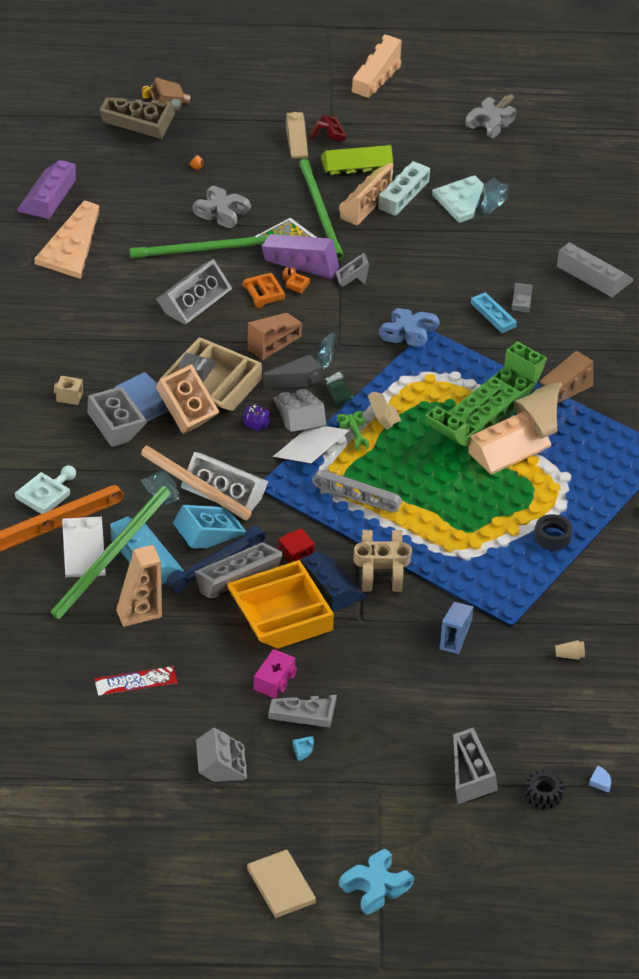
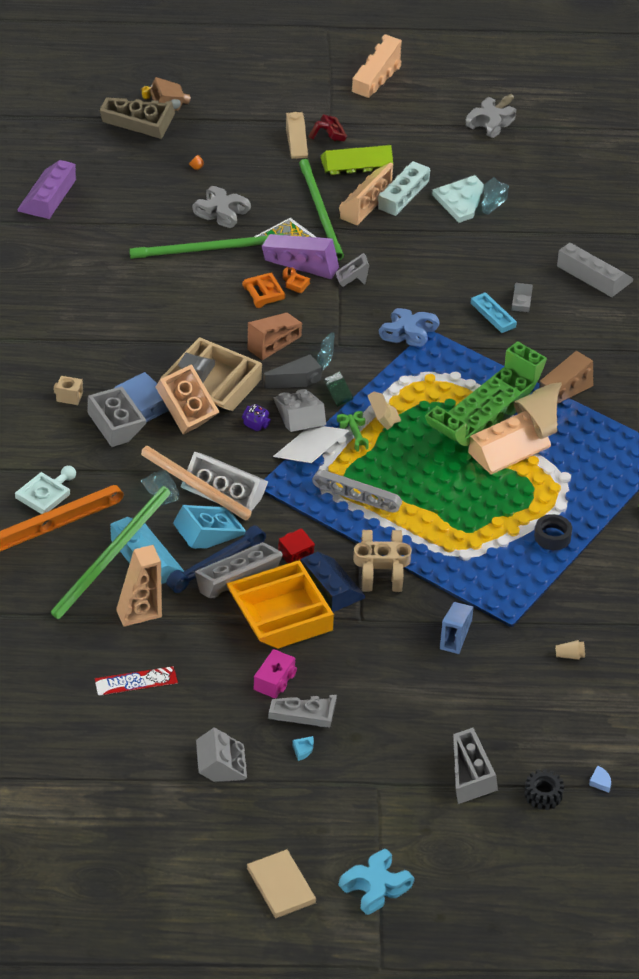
(71, 243): light nougat wing -> none
(82, 544): white slope -> none
(195, 292): light grey slope -> none

